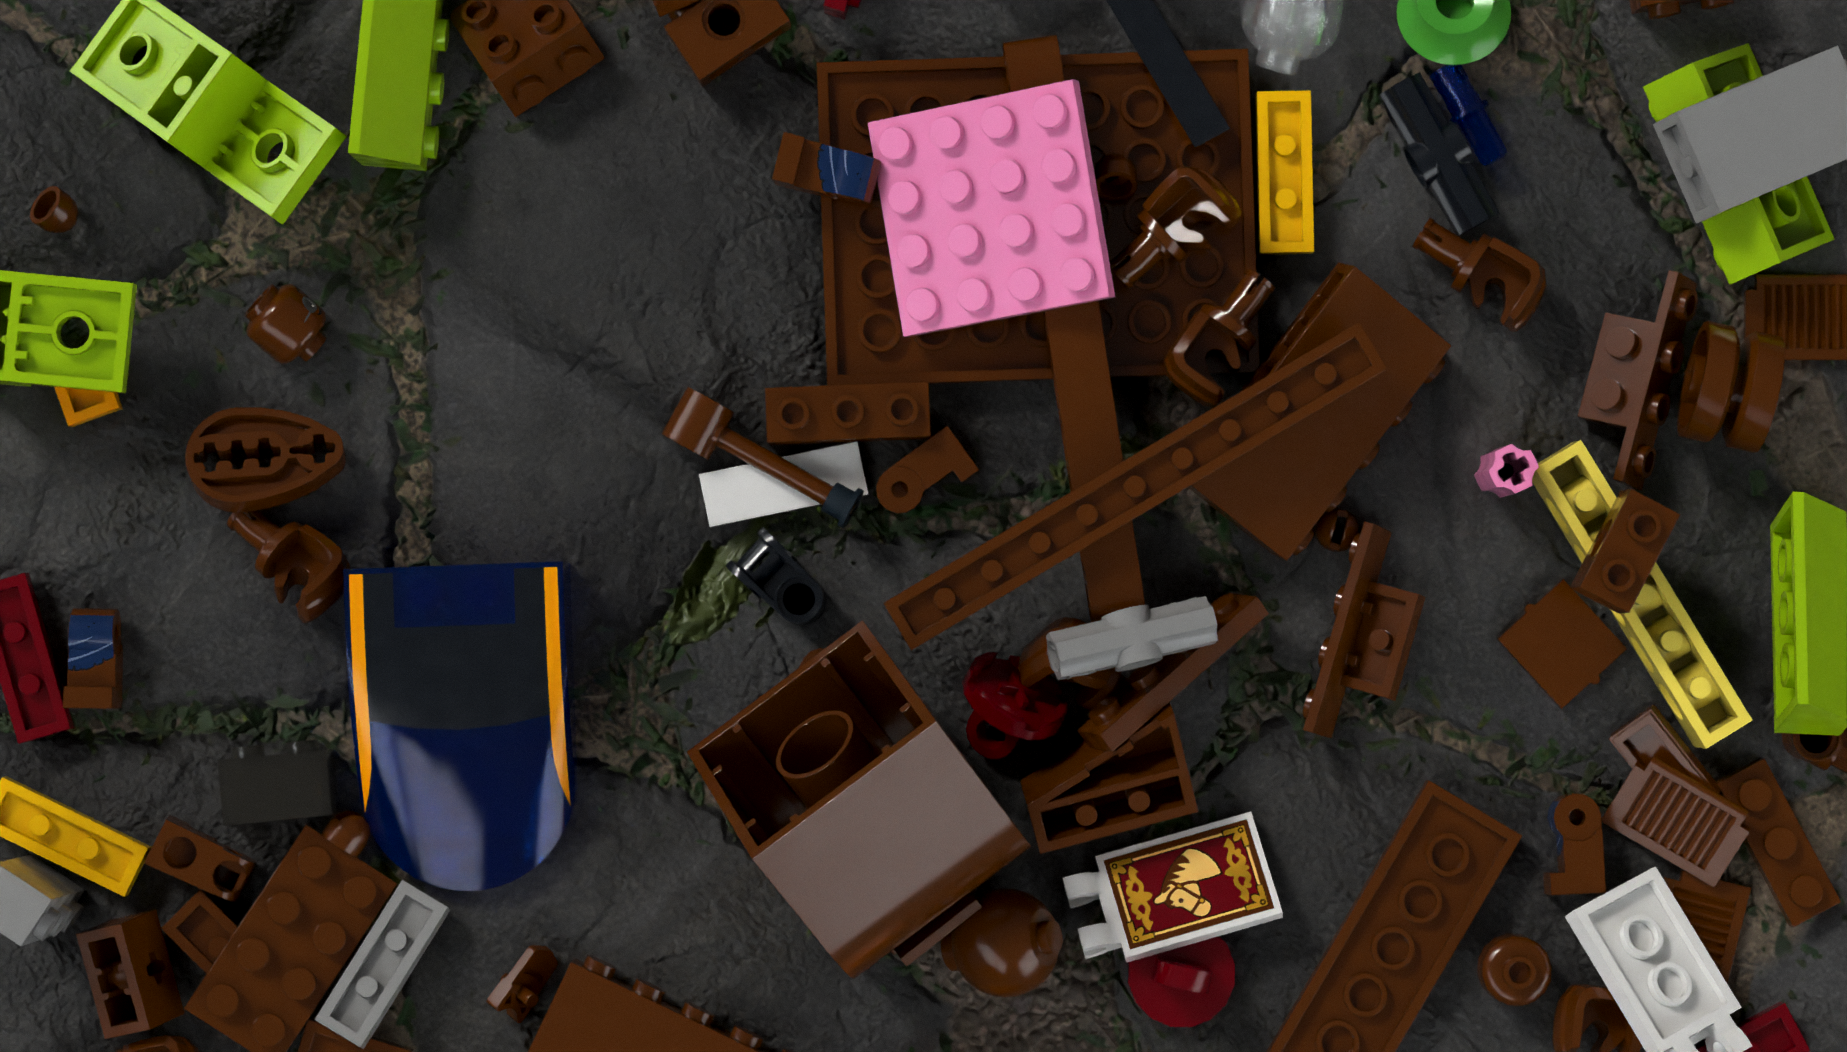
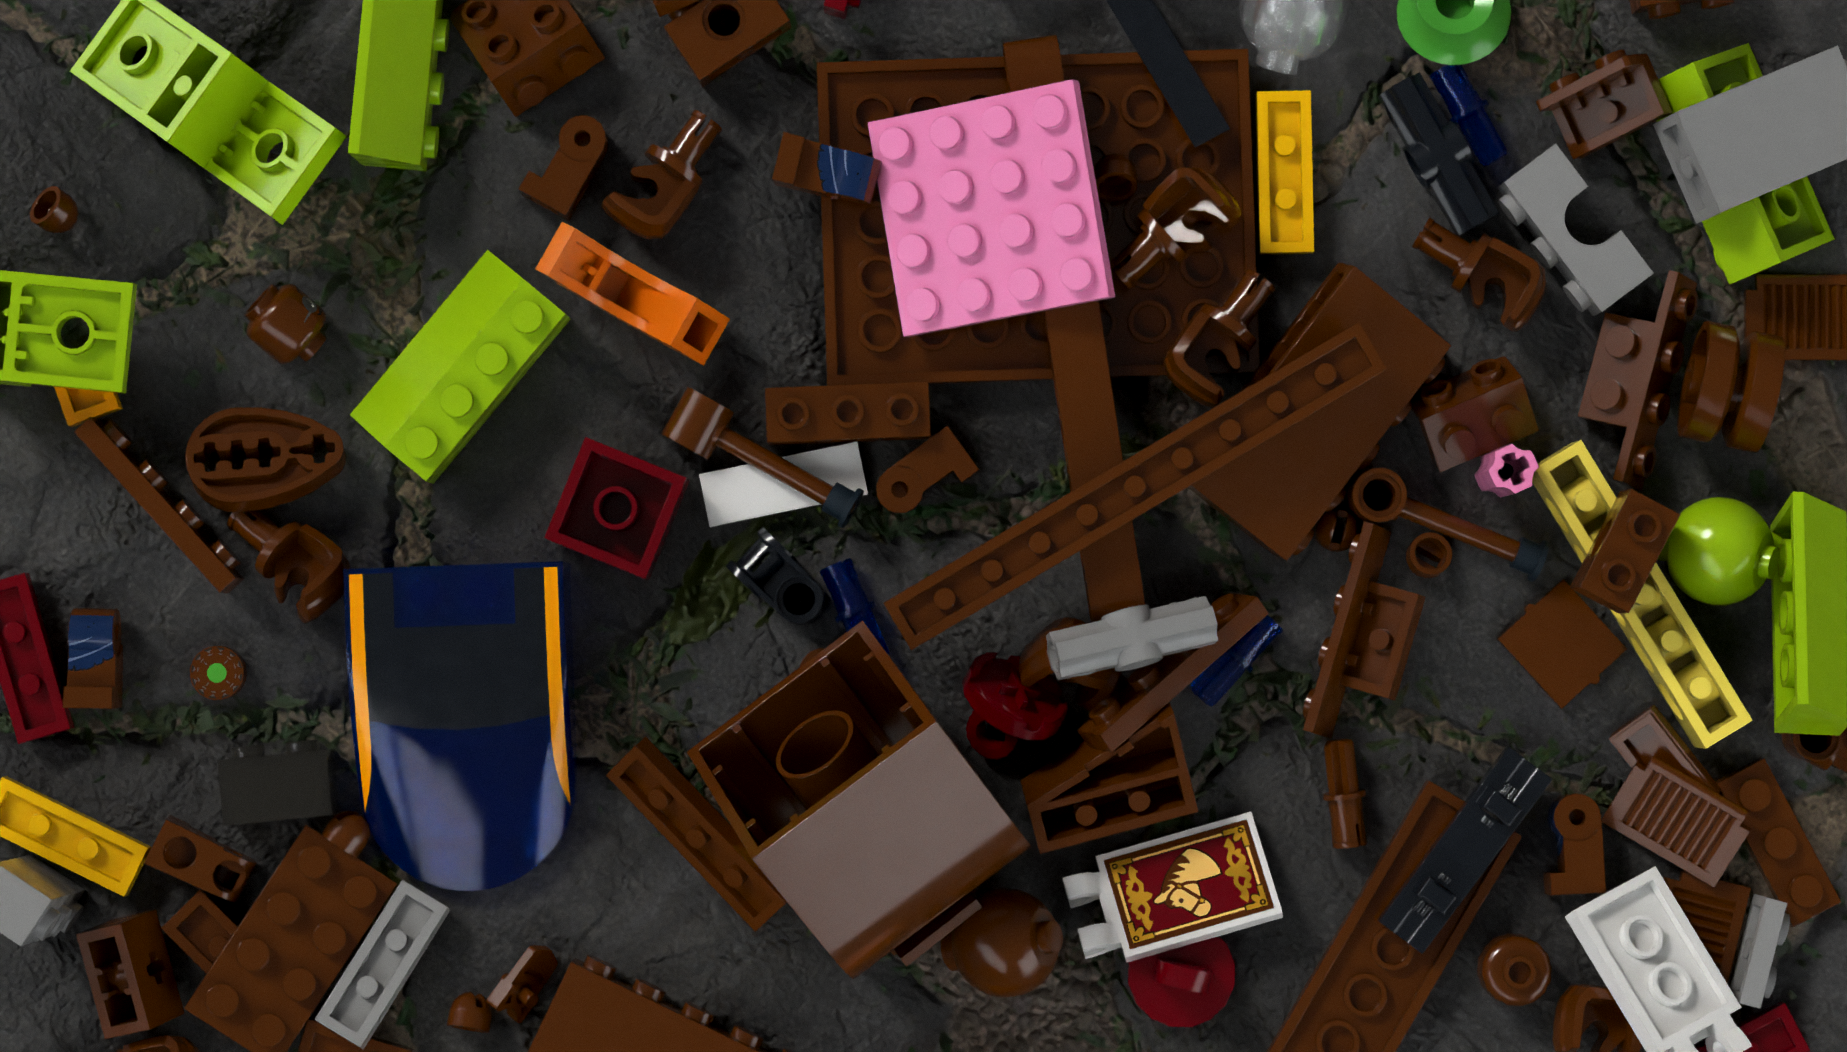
(146, 486): none -> reddish brown plate
(218, 672): none -> reddish brown tile
(459, 367): none -> lime slope
(470, 1013): none -> reddish brown hinge
(572, 168): none -> reddish brown leg
(617, 508): none -> dark red brick
(632, 294): none -> orange arch
(671, 176): none -> reddish brown piece
(696, 831): none -> reddish brown plate
(850, 598): none -> clear blue axle
(1229, 667): none -> clear blue axle
(1344, 795): none -> reddish brown axle
(1433, 547): none -> reddish brown hinge
(1464, 849): none -> black hinge
(1474, 412): none -> reddish brown bracket
(1523, 554): none -> reddish brown piece
(1539, 200): none -> light grey arch
(1606, 103): none -> reddish brown bracket
(1720, 551): none -> lime brick
(1764, 930): none -> light grey plate

